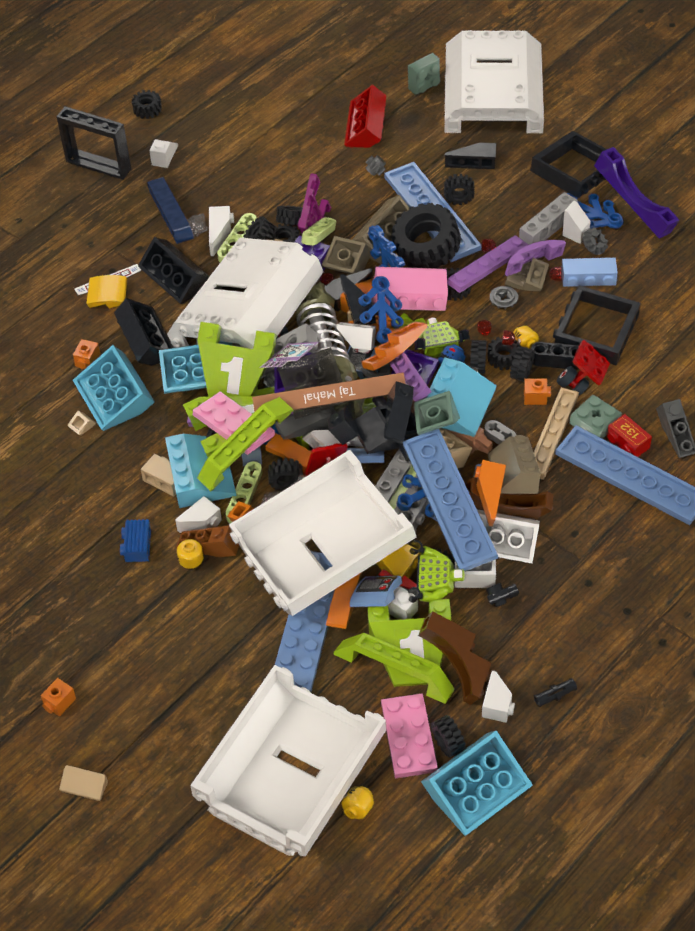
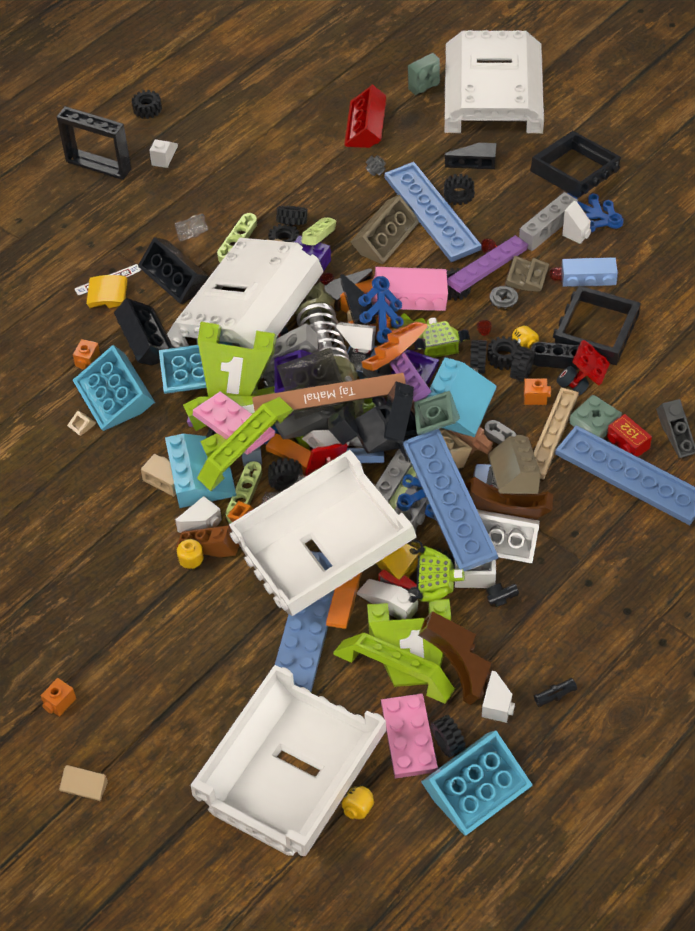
(136, 540): blue brick -> none
(170, 210): dark blue beam -> none
(219, 226): white slope -> none
(260, 229): black tyre -> none
(290, 352): sticker -> none
(311, 211): magenta wing -> none
(346, 255): dark tan slope -> none
(375, 591): medium blue slope -> none
(387, 247): blue plant -> none
(424, 219): black tyre -> none
(452, 352): blue head -> none
(489, 486): orange slope -> none
(508, 338): clear red hinge -> none
(549, 248): medium lavender slope -> none
(590, 242): dark grey gear -> none
(657, 218): dark purple arch -> none

